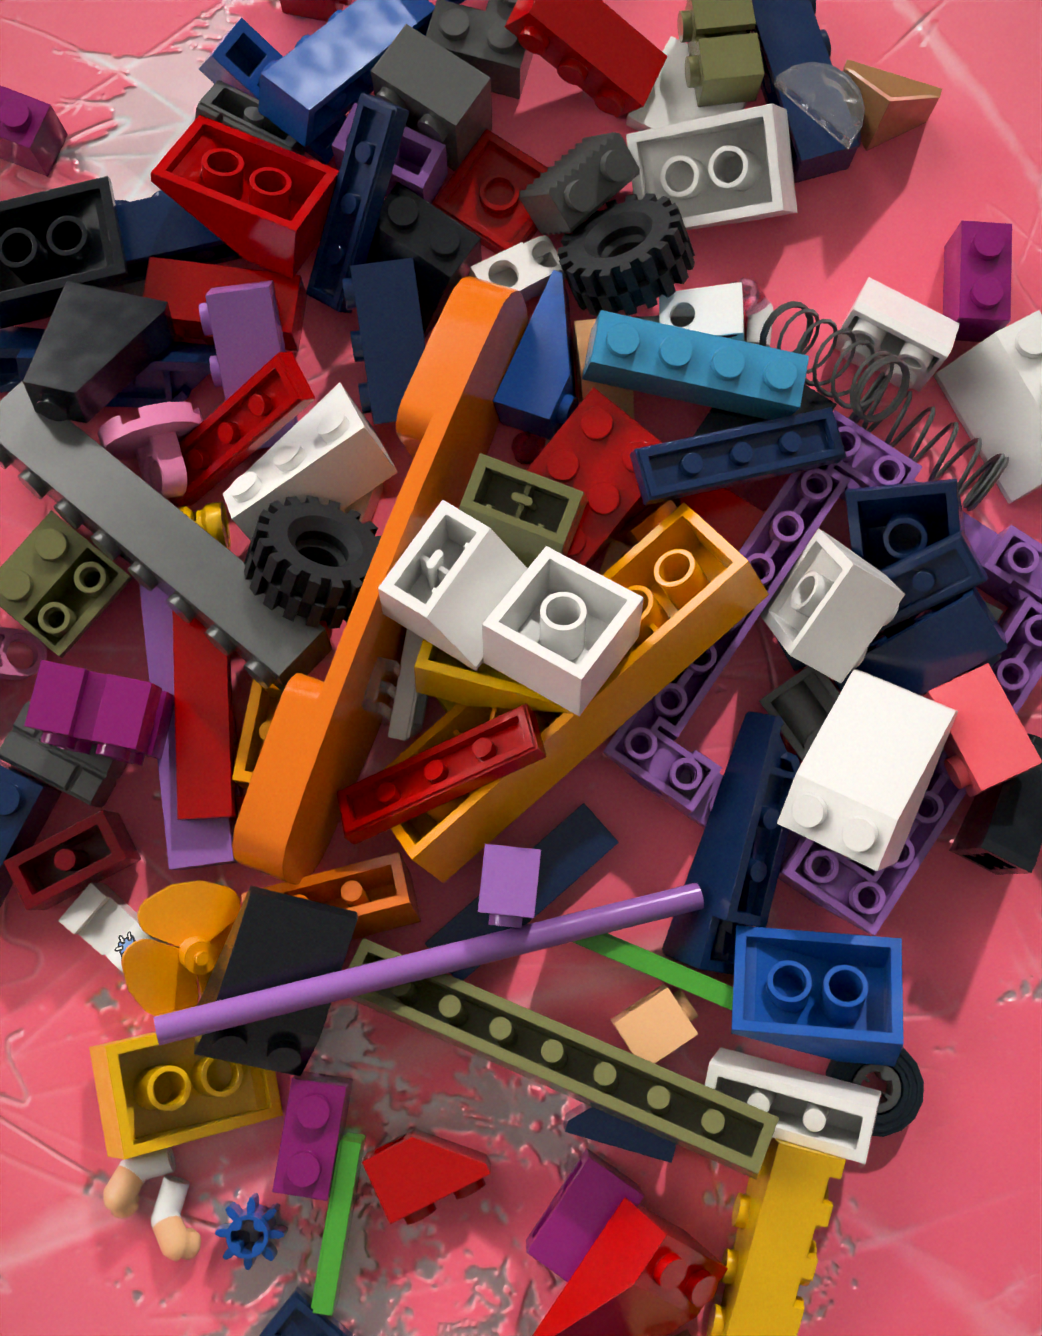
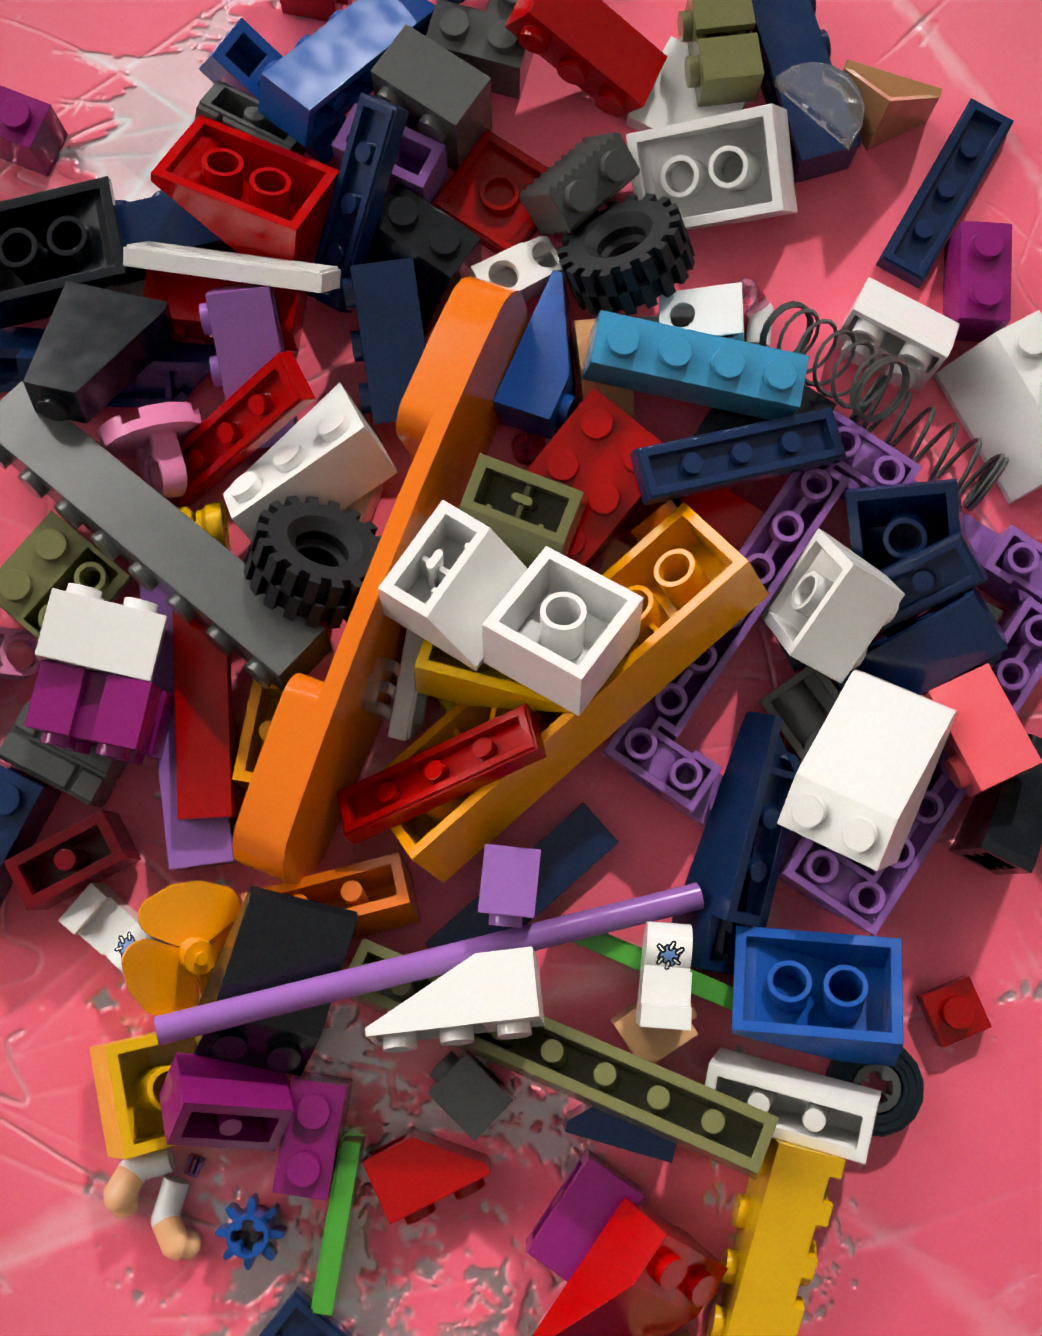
(102, 634): none -> white brick
(194, 1165): none -> medium lavender piece
(224, 1104): none -> magenta brick
(232, 266): none -> white tile
(468, 1092): none -> dark grey brick
(478, 996): none -> white slope
(665, 977): none -> white leg
(944, 193): none -> dark blue tile
(953, 1011): none -> red plate

